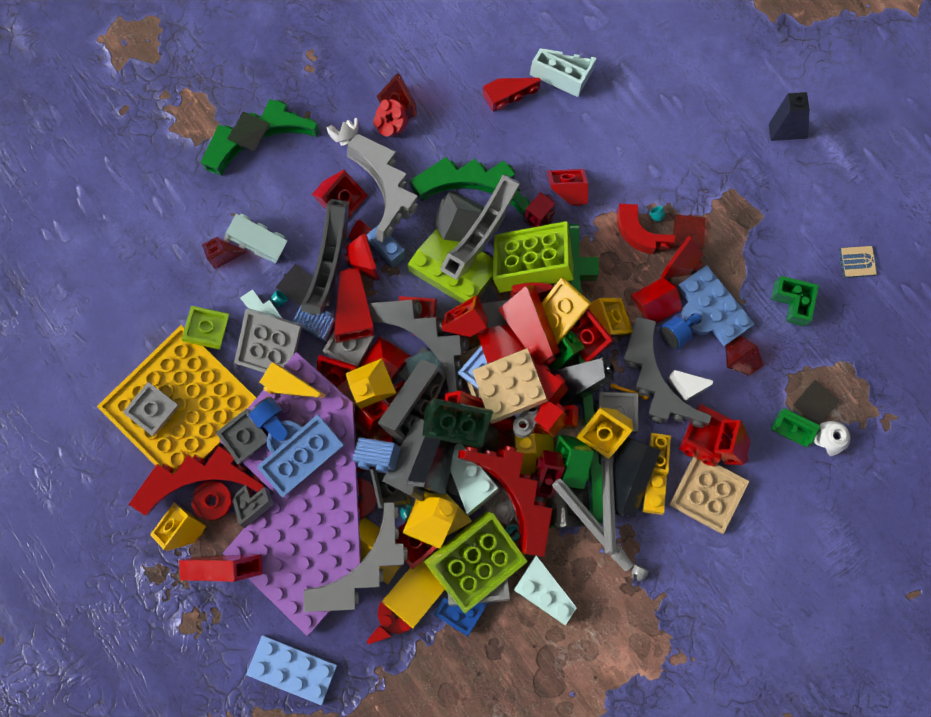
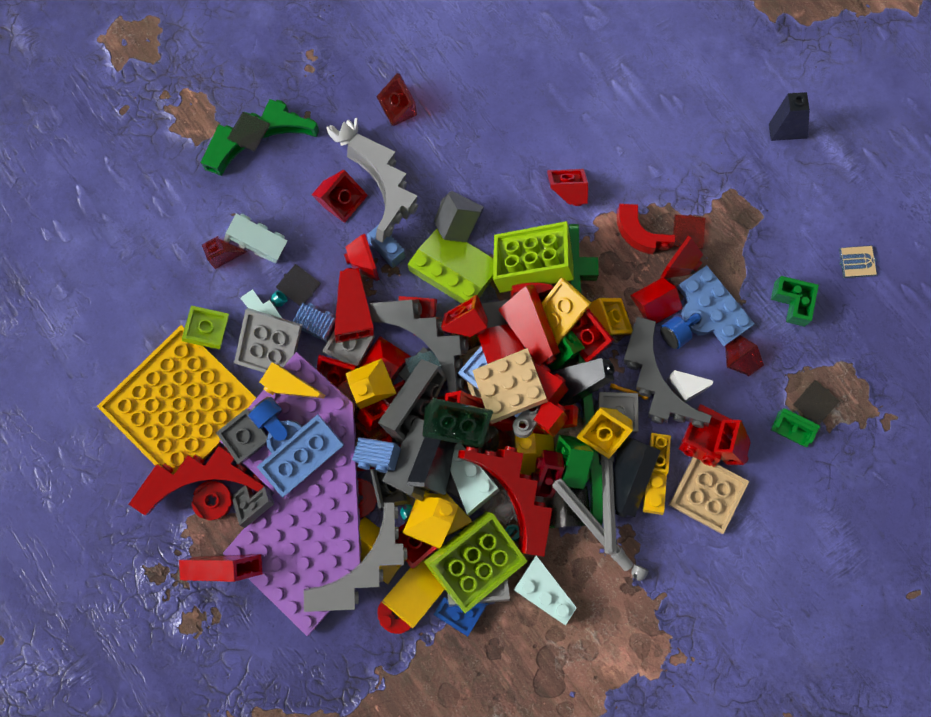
(151, 409): light grey plate -> none
(177, 528): yellow slope -> none
(291, 670): light blue plate -> none
(329, 260): dark grey arch -> none
(359, 229): red slope -> none
(379, 634): red slope -> none
(382, 116): red plate -> none
(464, 254): light grey arch -> none
(473, 175): green arch -> none
(508, 90): red slope -> none
(540, 211): dark red brick -> none
(562, 71): light aqua wedge -> none
(657, 213): teal hinge -> none
(826, 439): white piece -> none

